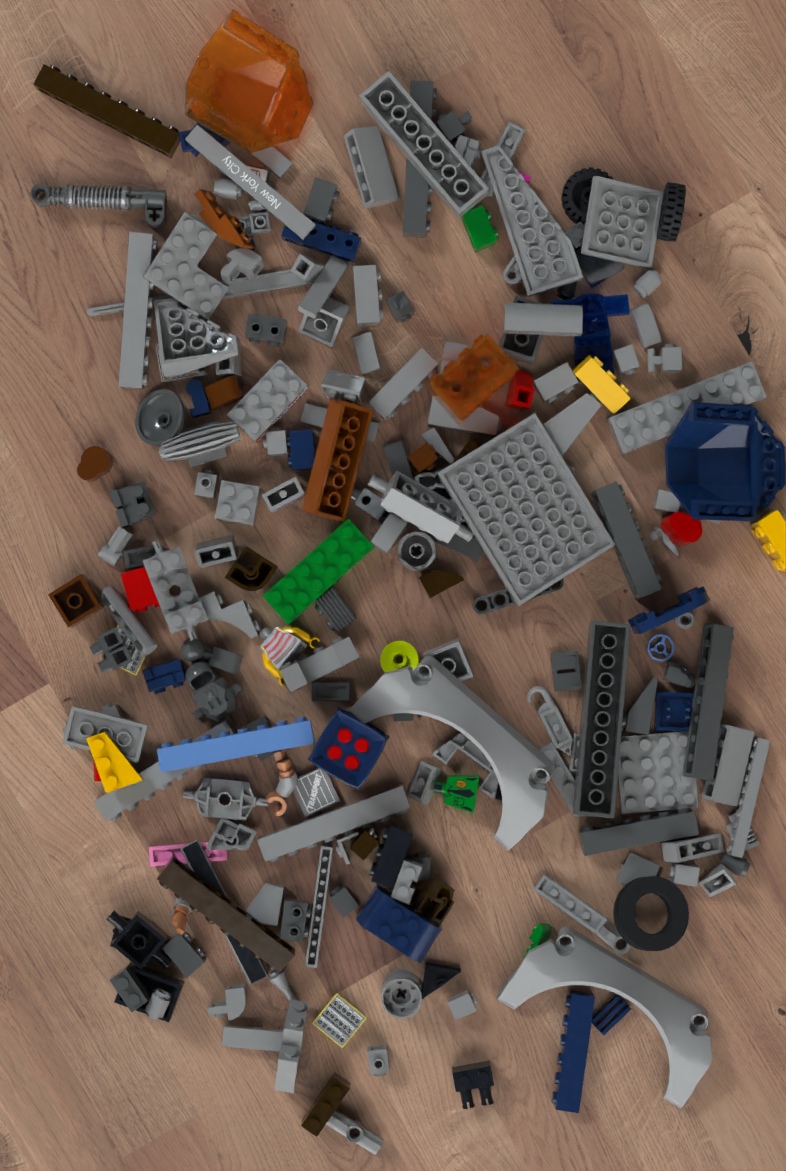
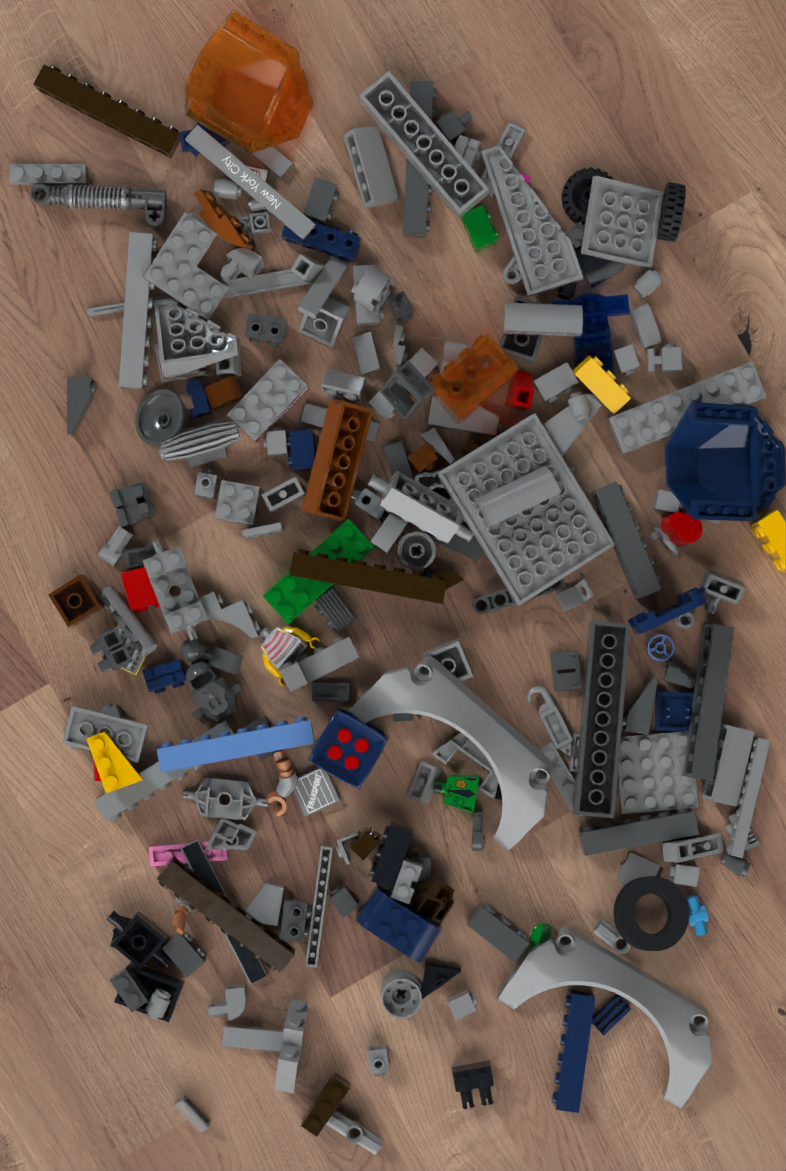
(47, 174): none -> light grey plate
(79, 398): none -> dark grey slope
(94, 464): reddish brown piece -> none
(193, 1114): none -> light grey slope
(216, 551): dark grey brick -> none
(251, 571): dark brown brick -> none
(263, 531): none -> light grey tile
(281, 982): light grey cone -> none
(334, 822): light grey brick -> none
(339, 1020): light grey tile -> none
(367, 577): none -> dark brown brick
(372, 288): none -> light grey brick
(395, 649): neon yellow dish -> none
(399, 351): none -> light grey slope
(416, 385): none -> dark grey window
(477, 831): none -> dark grey piece
(498, 931): none -> dark grey brick
(518, 496): none -> light grey brick
(570, 904): light grey tile -> none
(574, 596): none -> light grey bracket
(579, 406): none -> light grey brick
(697, 915): none -> dark azure axle
(717, 881): light grey slope -> none
(721, 587): none -> dark grey brick

